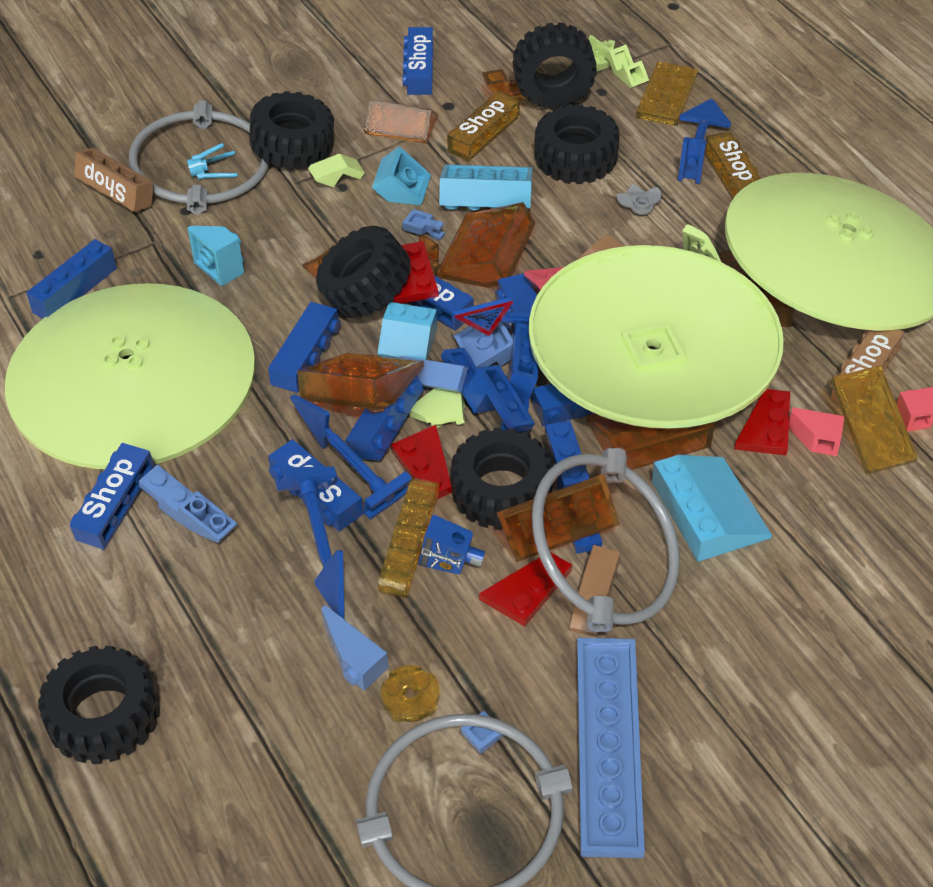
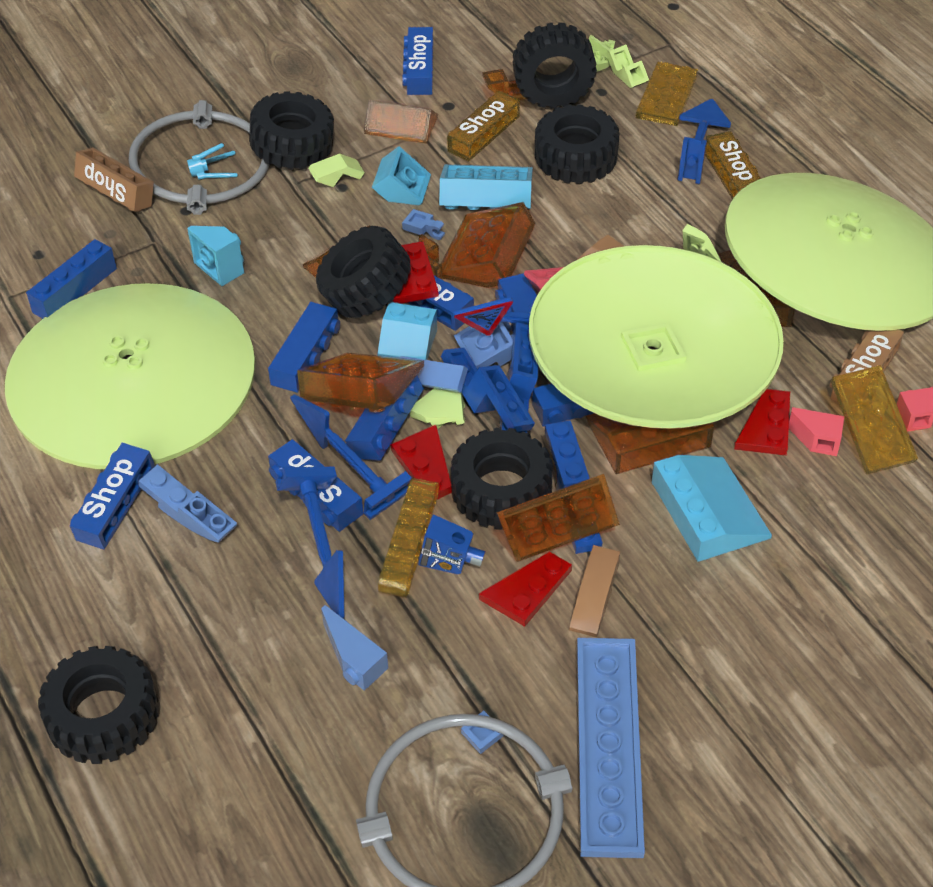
(414, 708): clear yellow plate -> none
(601, 608): light grey piece -> none
(639, 200): light grey plate -> none

